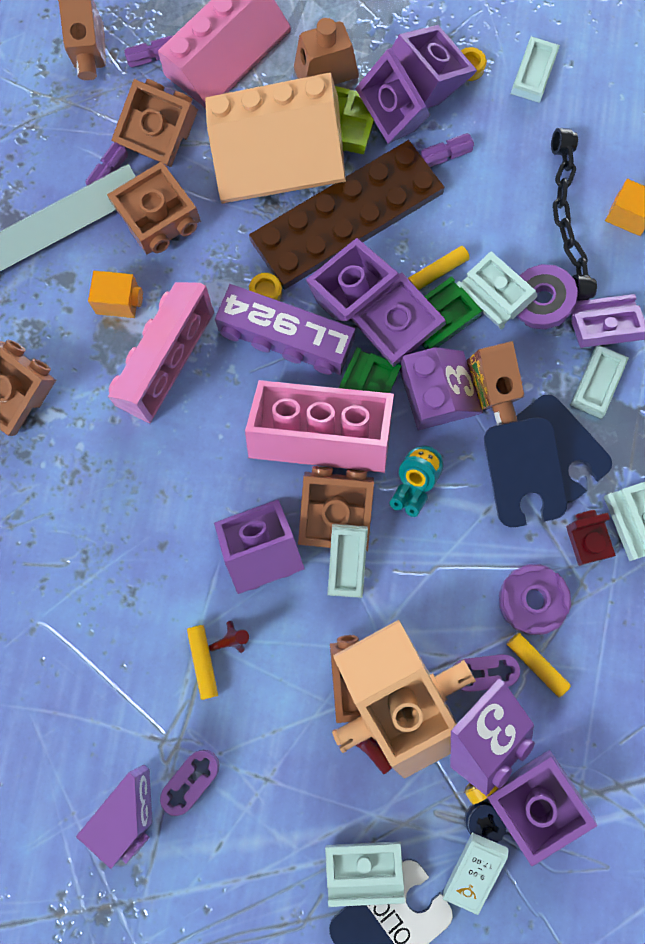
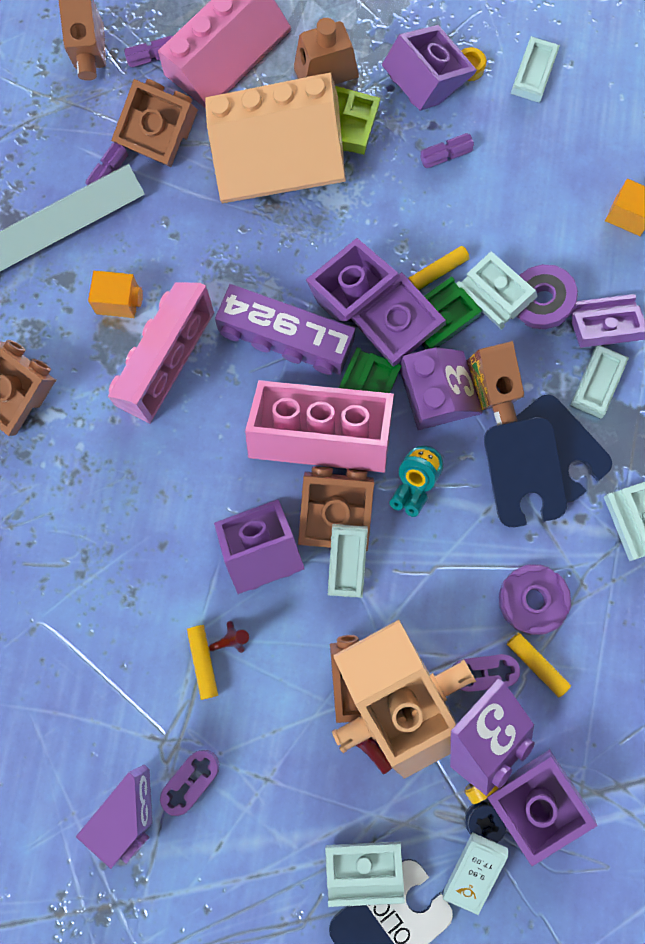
(155, 208): nougat plate -> none
(266, 285): yellow tile -> none
(348, 210): reddish brown plate -> none
(392, 98): medium lavender slope -> none
(564, 143): black piece -> none
(590, 537): dark red bracket -> none

